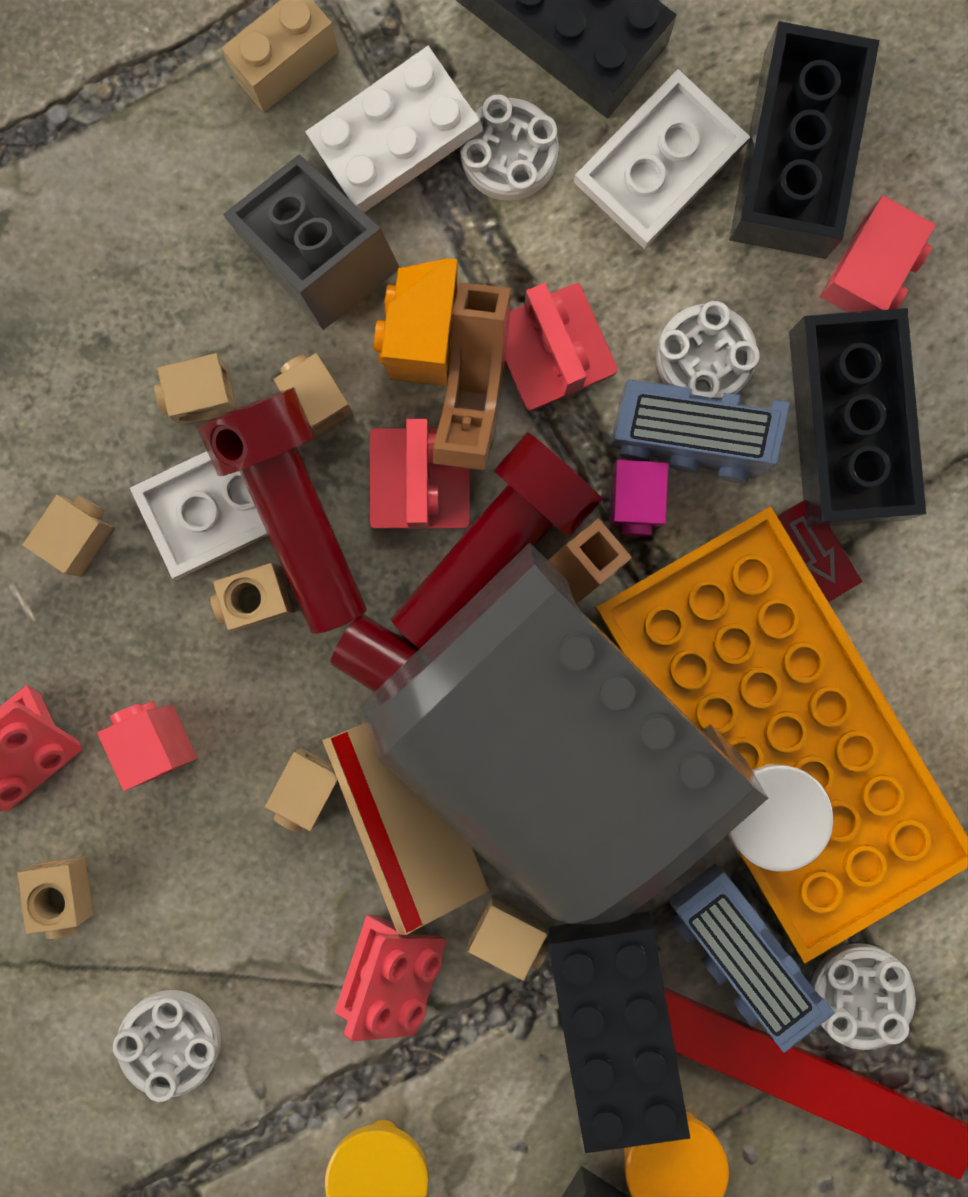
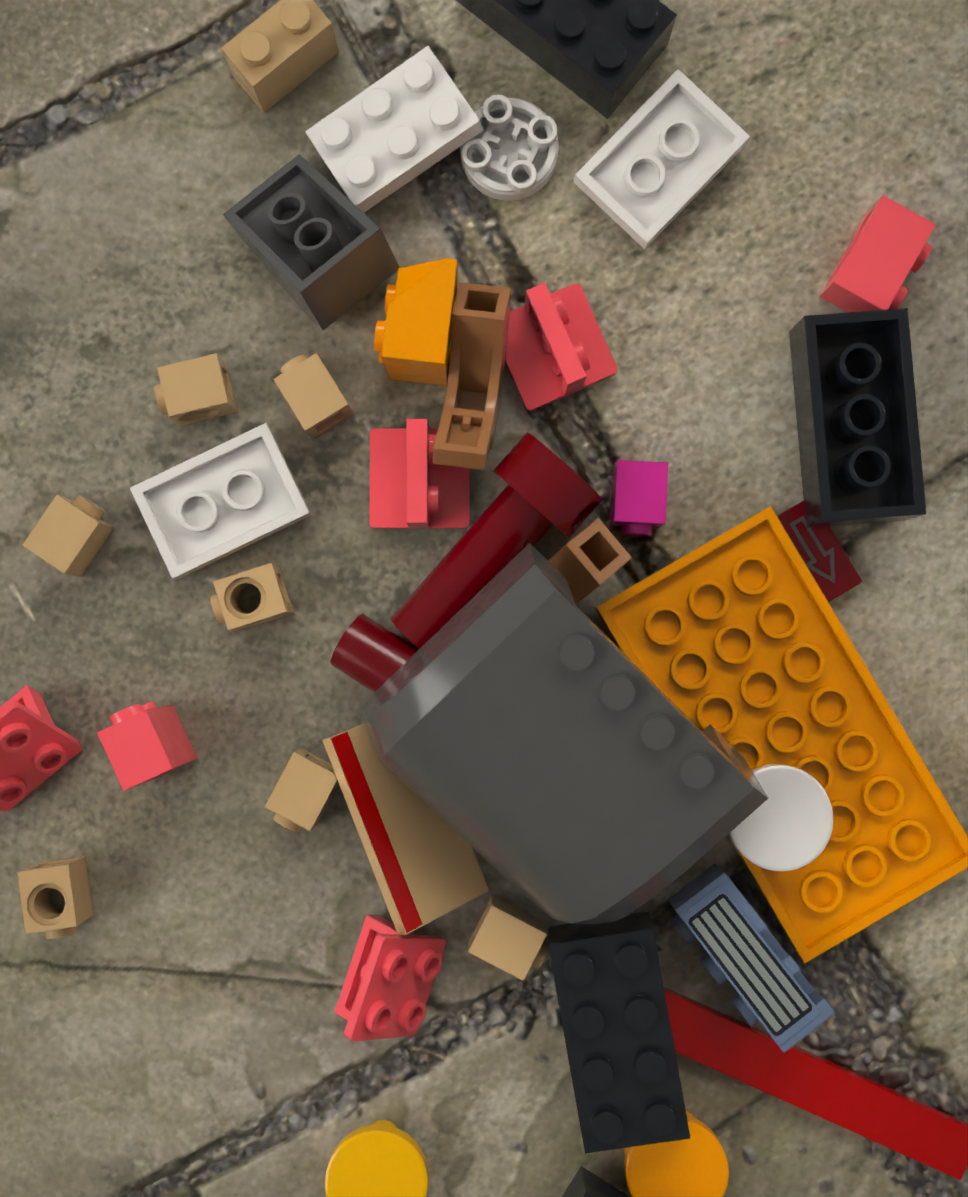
(168, 1044): white tile -> none
(263, 446): dark red piece -> none
(698, 430): wedge -> none
(707, 351): white tile -> none
(804, 140): black brick -> none
(868, 994): white tile -> none

